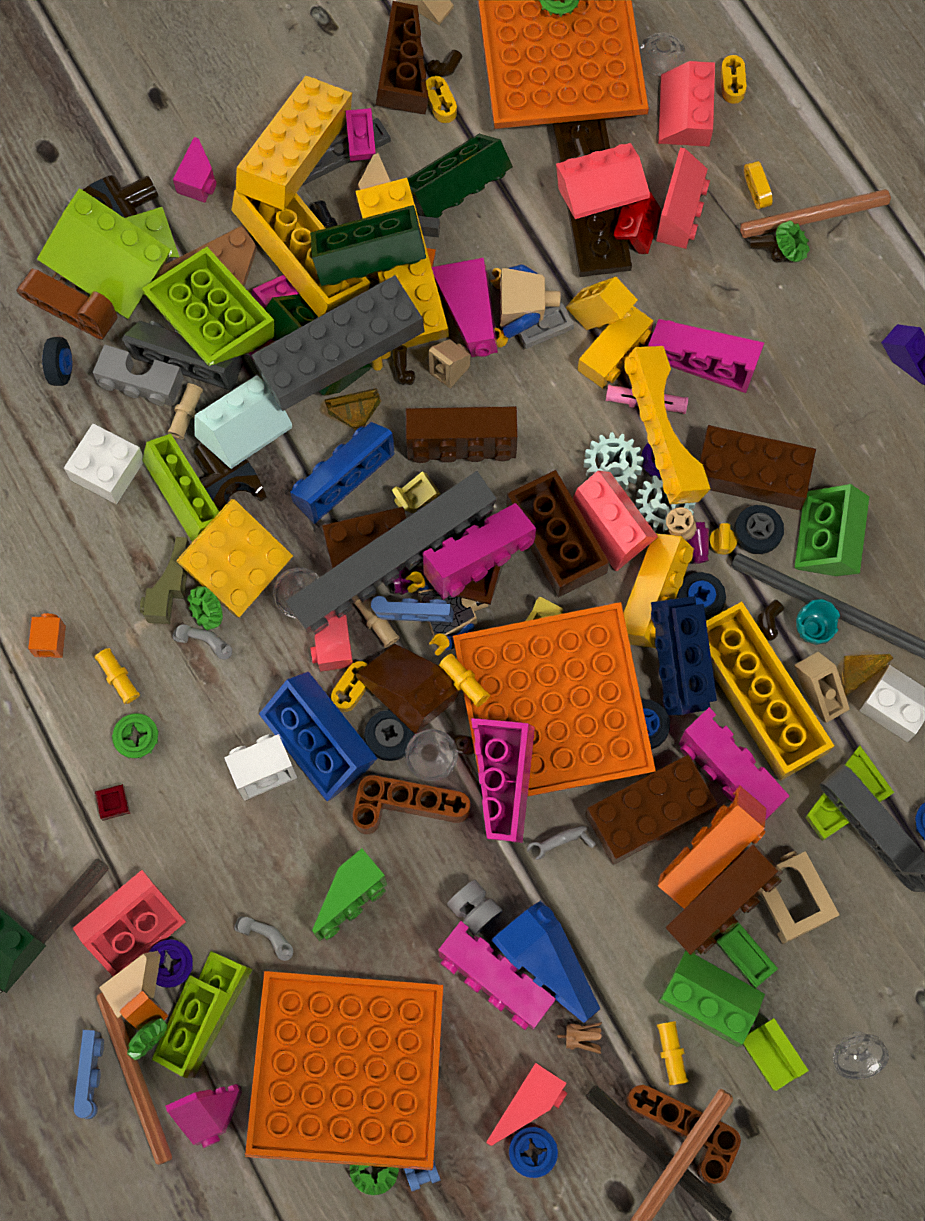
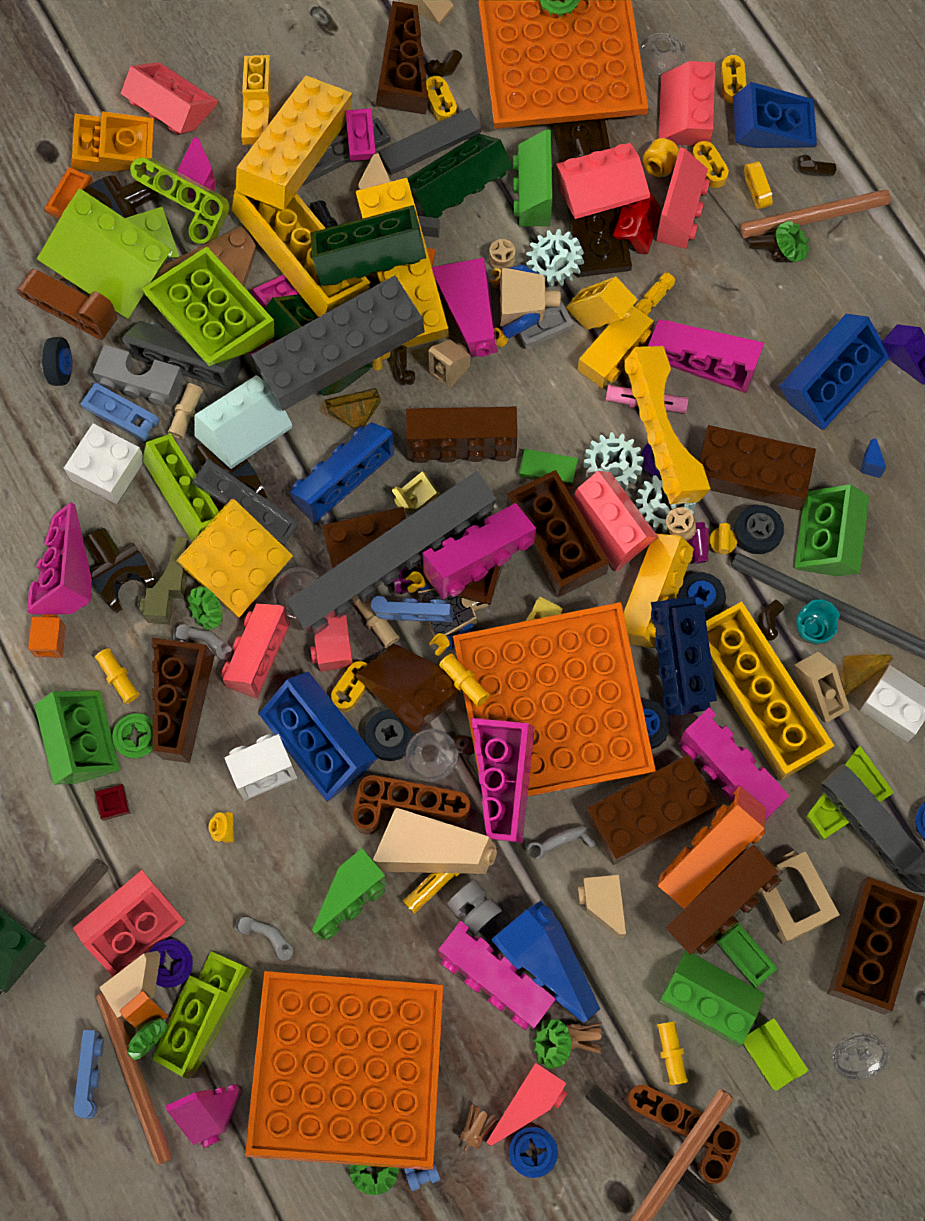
(65, 571): none -> dark pink wedge
(66, 190): none -> orange tile
(76, 736): none -> bright green slope
(110, 141): none -> light orange slope
(115, 567): none -> dark brown connector
(119, 412): none -> medium blue plate
(167, 96): none -> coral slope
(178, 696): none -> reddish brown wedge
(179, 192): none -> lime beam
(222, 827): none -> yellow plate
(225, 487): none -> dark grey tile
(256, 97): none -> yellow slope
(256, 649): none -> coral slope
(427, 890): none -> yellow pin
(430, 141): none -> dark grey tile
(432, 846): none -> tan slope
(476, 1127): none -> medium nougat piece
(504, 249): none -> tan wheel
(533, 180): none -> bright green slope
(538, 463): none -> bright green tile
(556, 259): none -> light aqua gear
(558, 1034): none -> bright green gear
(604, 902): none -> tan slope
(656, 293): none -> yellow axle
(660, 157): none -> yellow head
(713, 162): none -> yellow beam
(773, 118): none -> blue slope
(808, 166): none -> dark brown arm
(835, 370): none -> blue slope
(873, 461): none -> blue slope
(876, 945): none -> reddish brown brick

